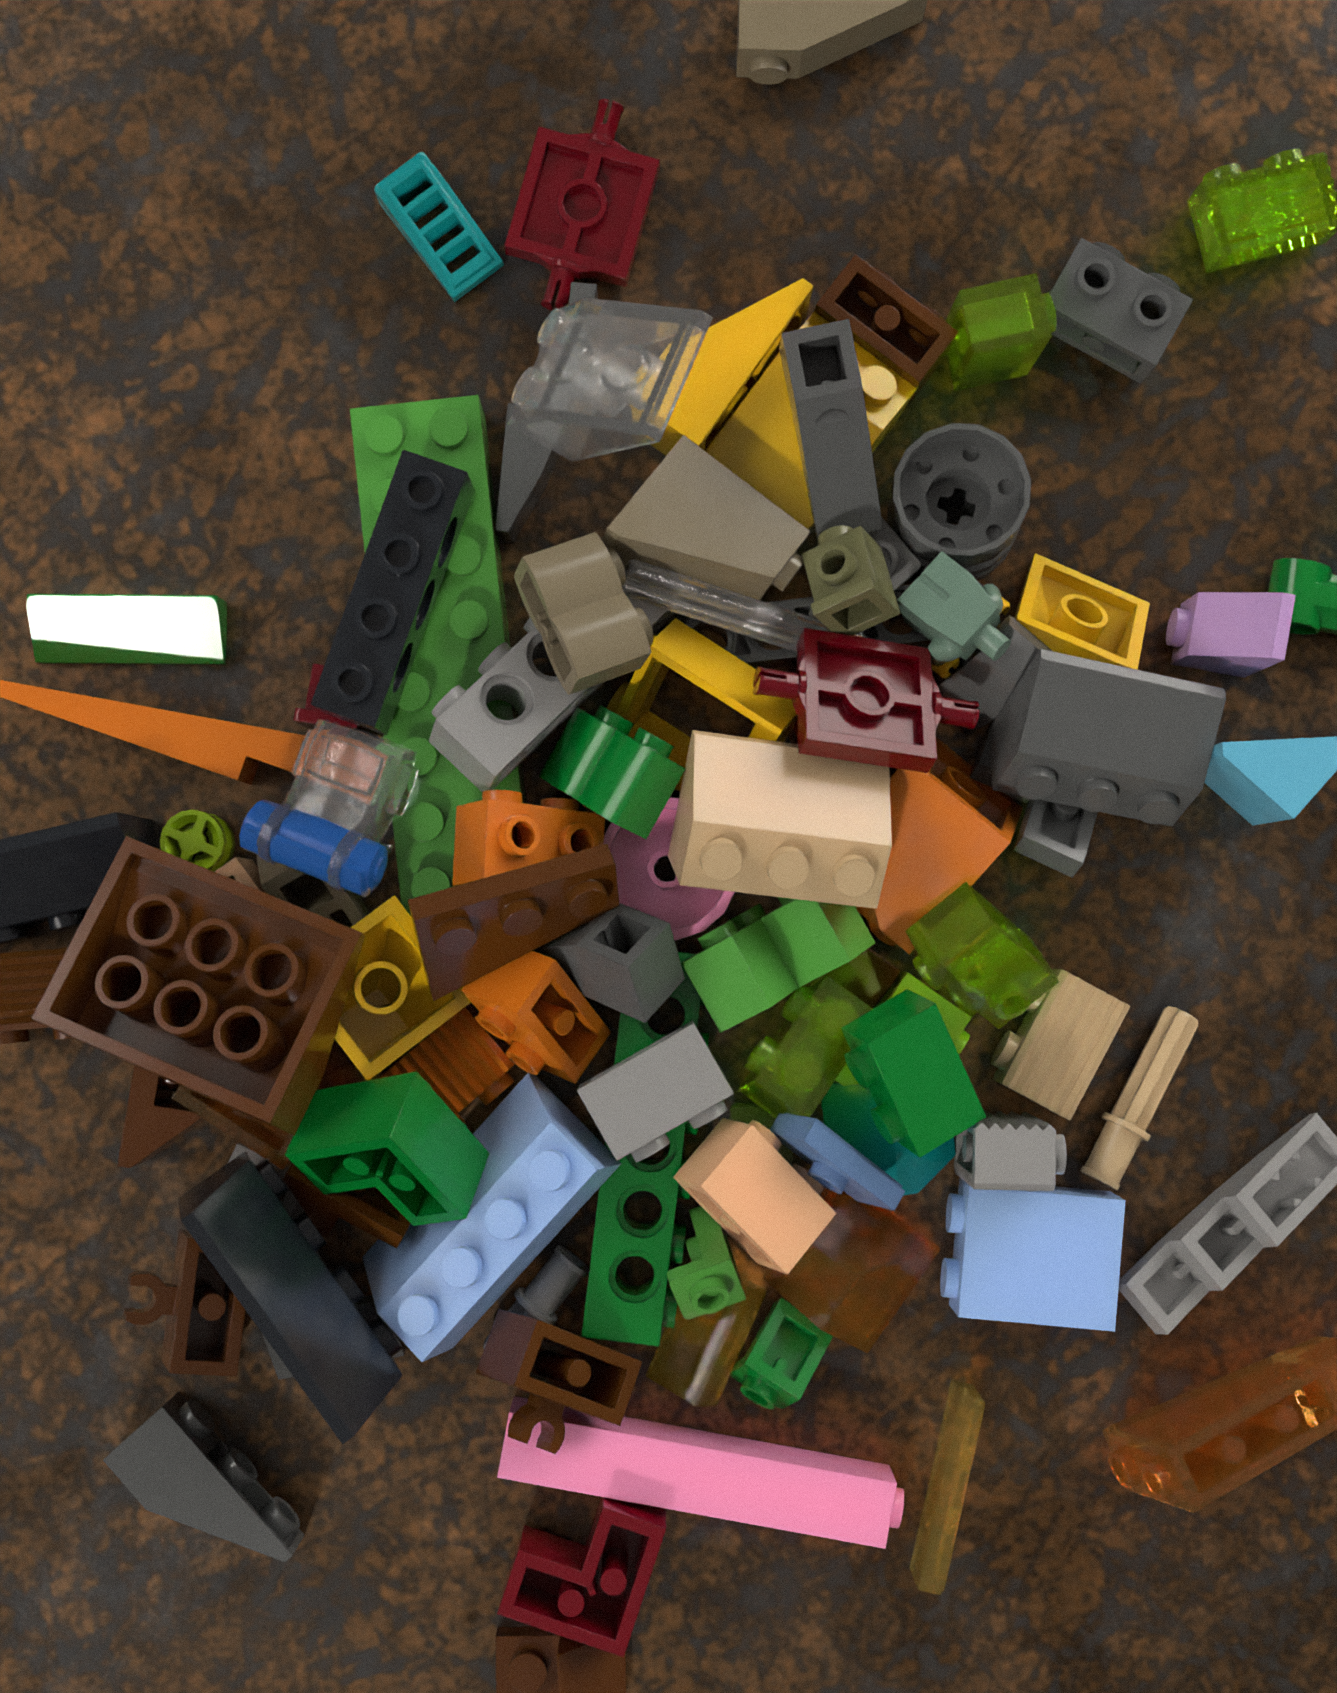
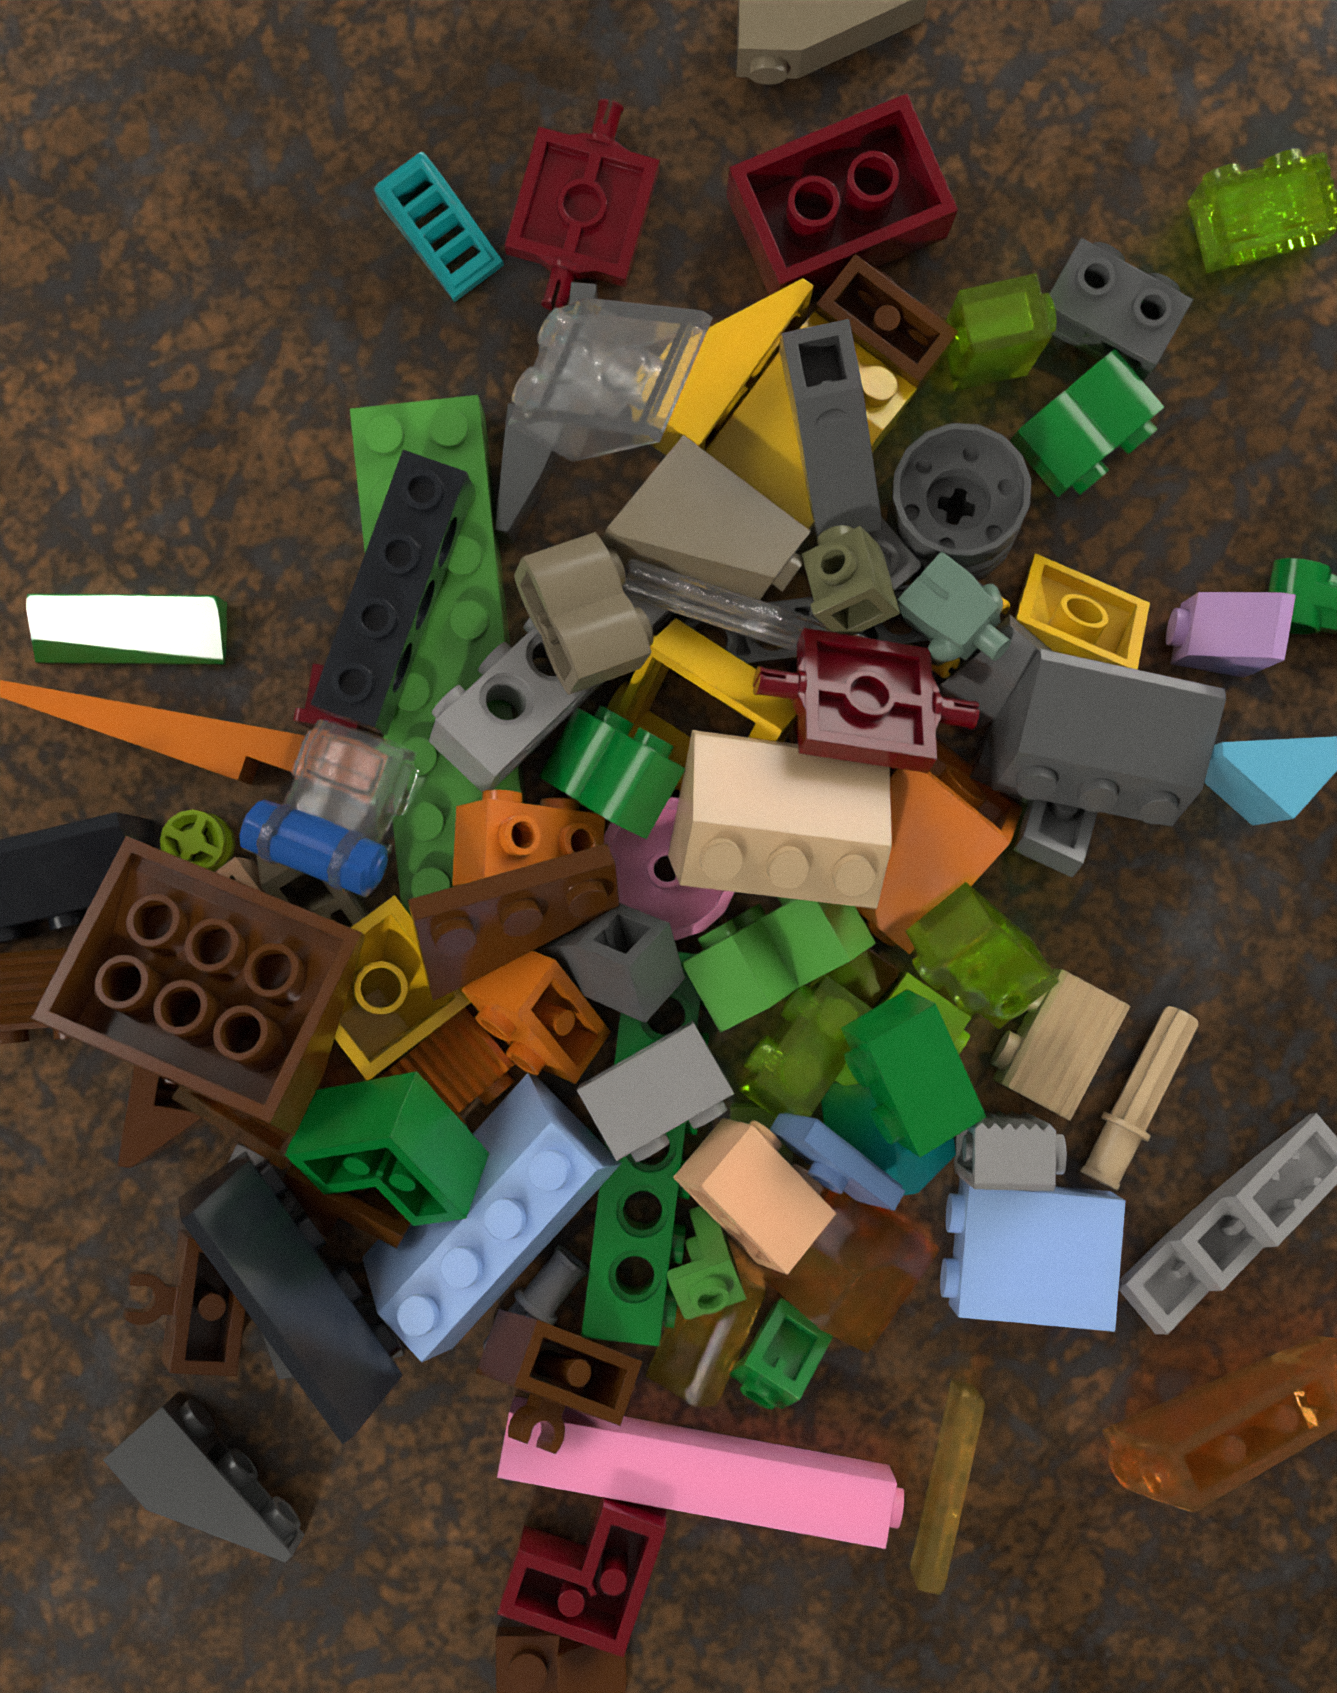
(841, 193): none -> dark red brick
(1087, 424): none -> green brick

